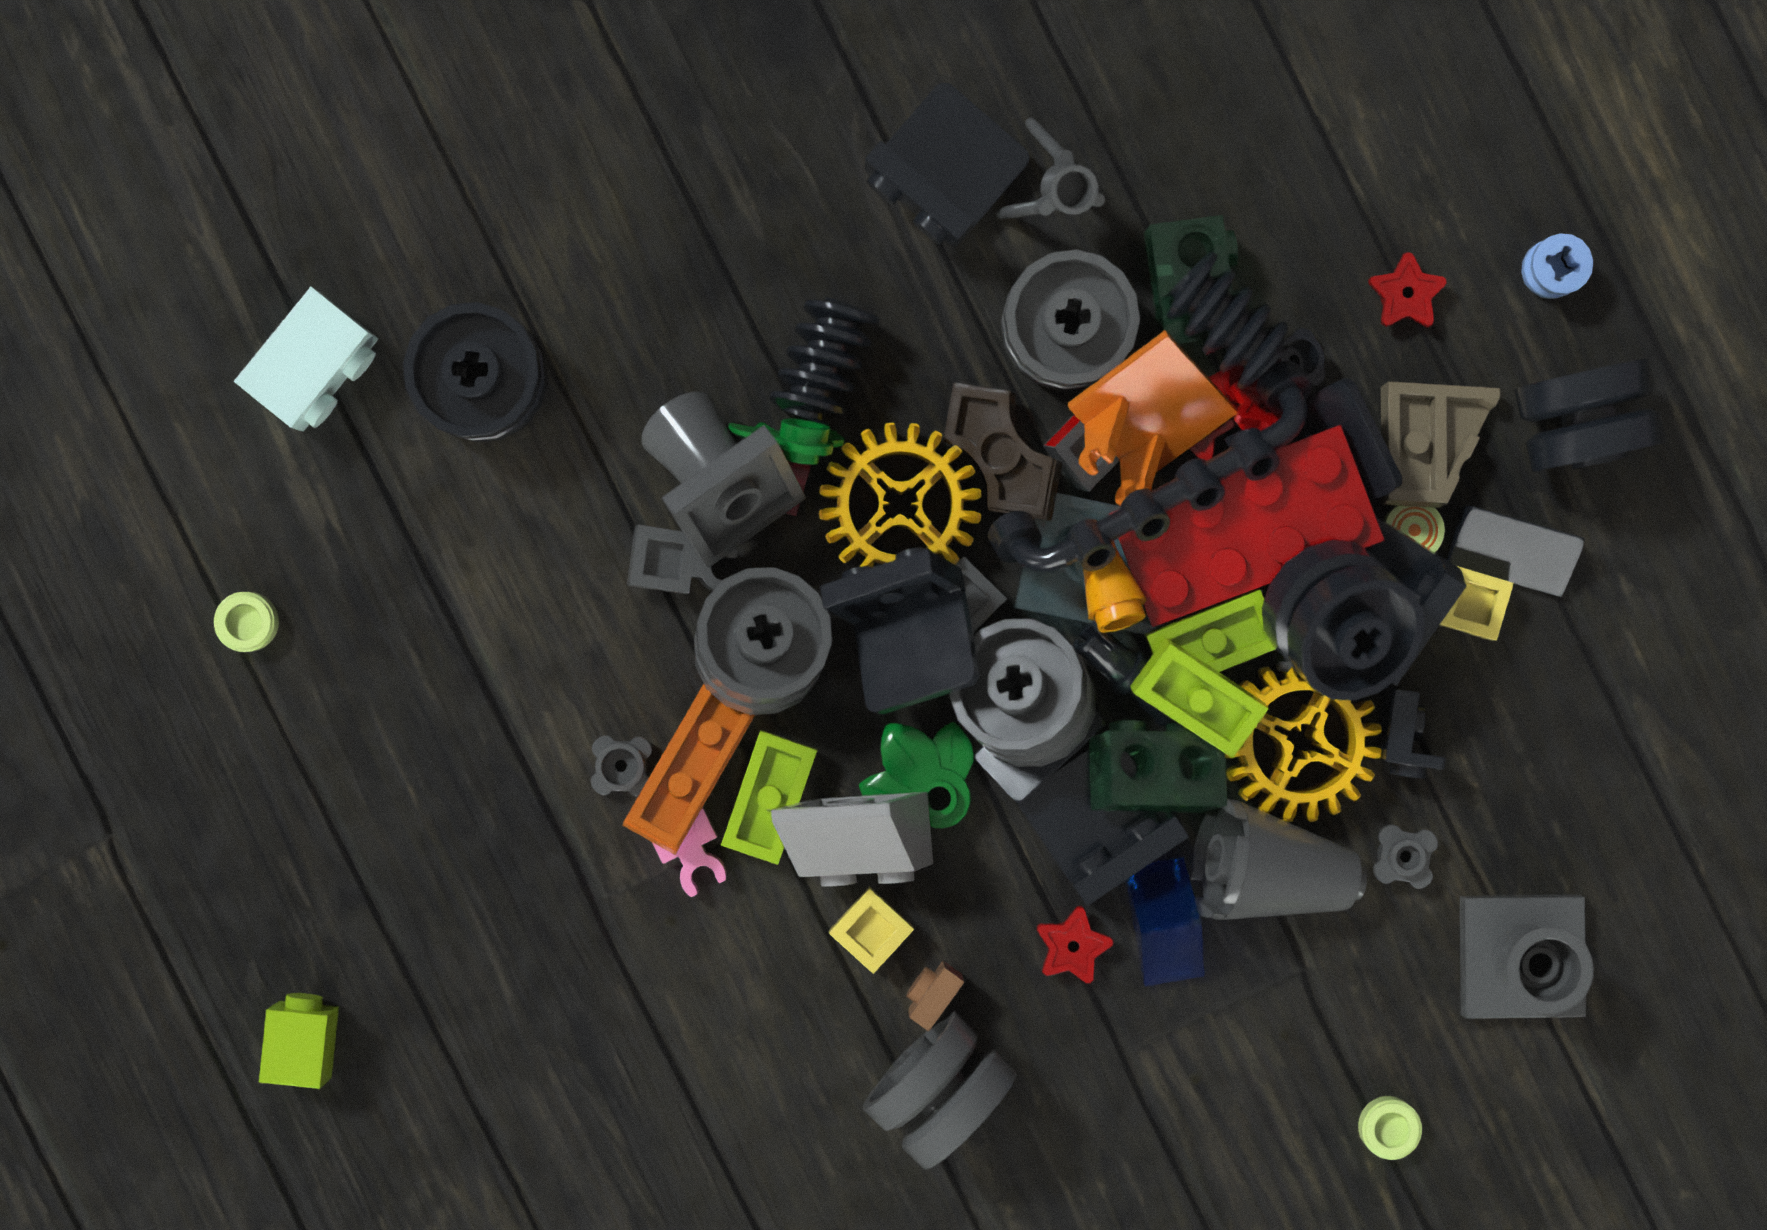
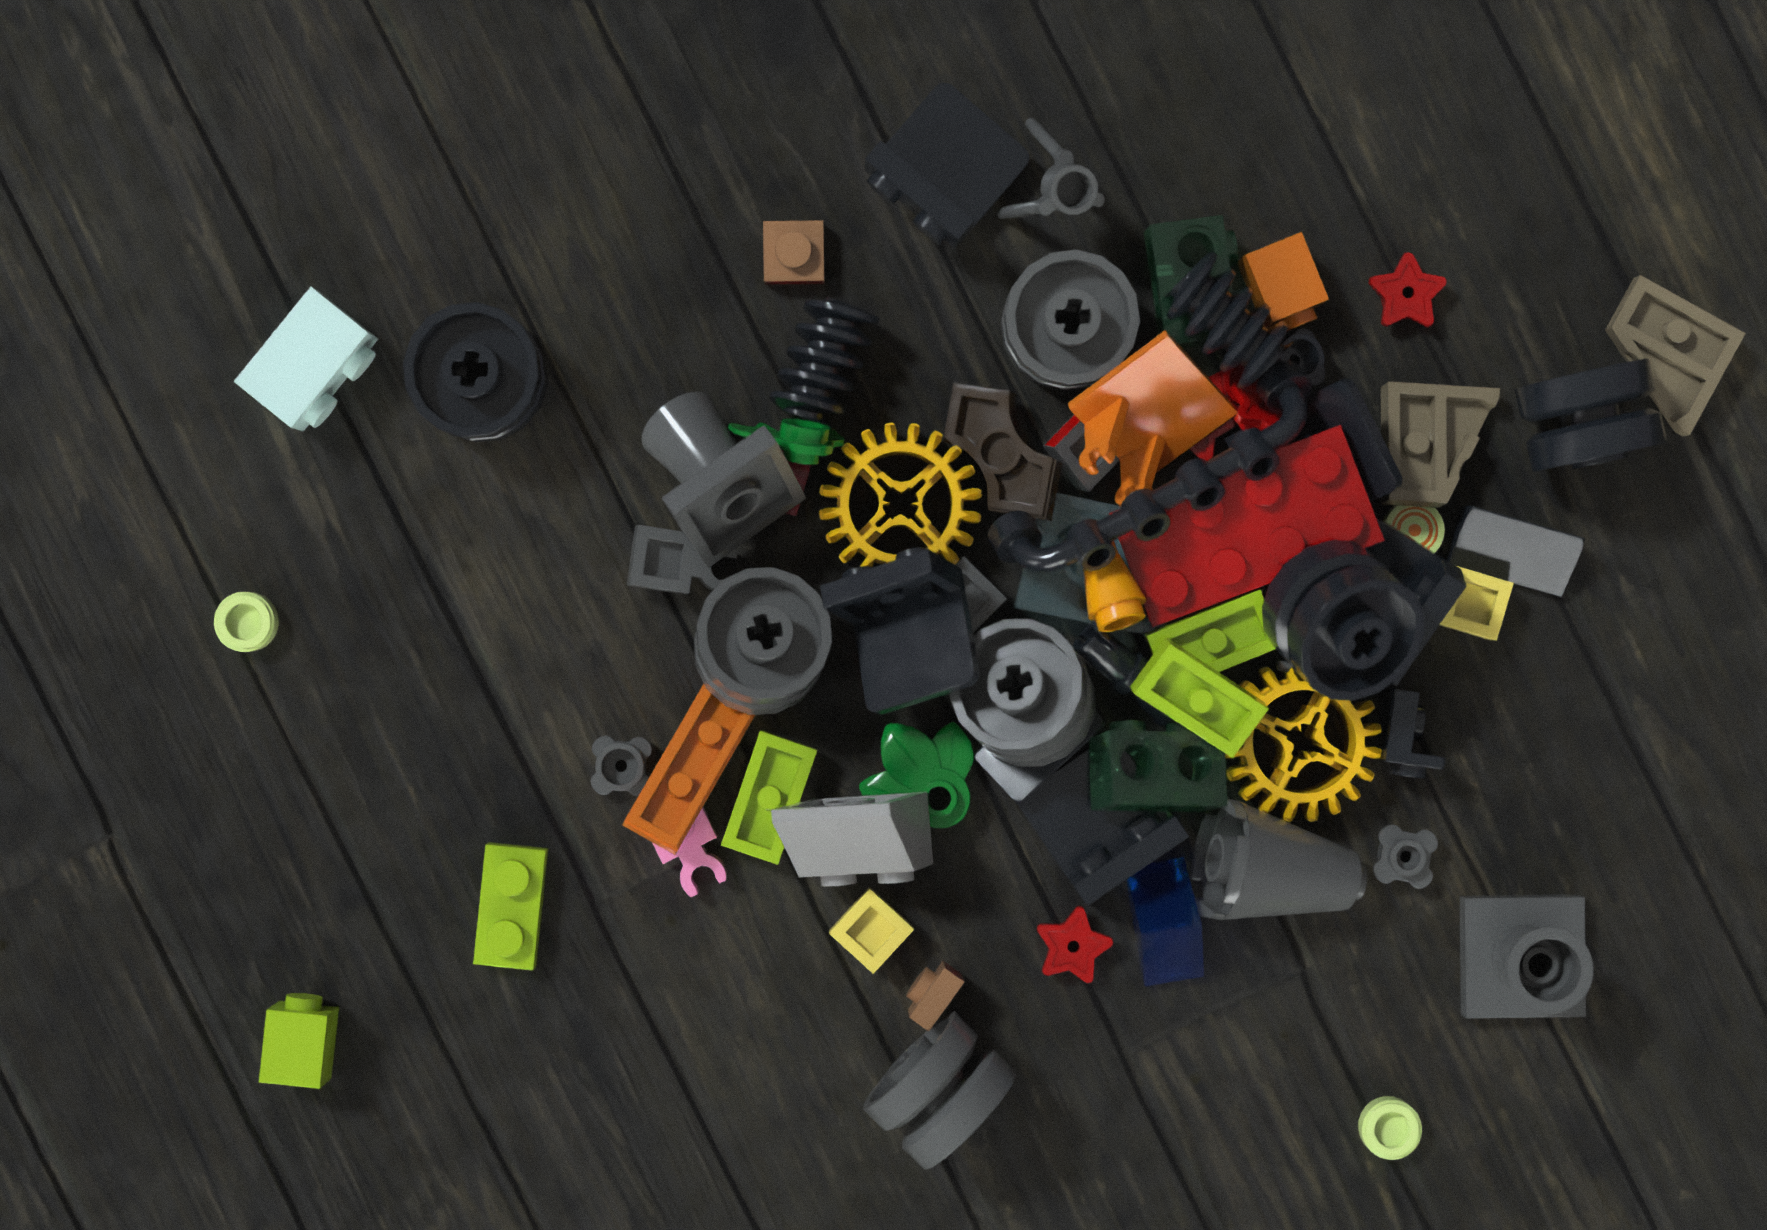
(510, 906): none -> lime plate
(793, 252): none -> medium nougat plate
(1285, 281): none -> orange brick
(1545, 271): light blue wheel -> none
(1683, 345): none -> dark tan wing

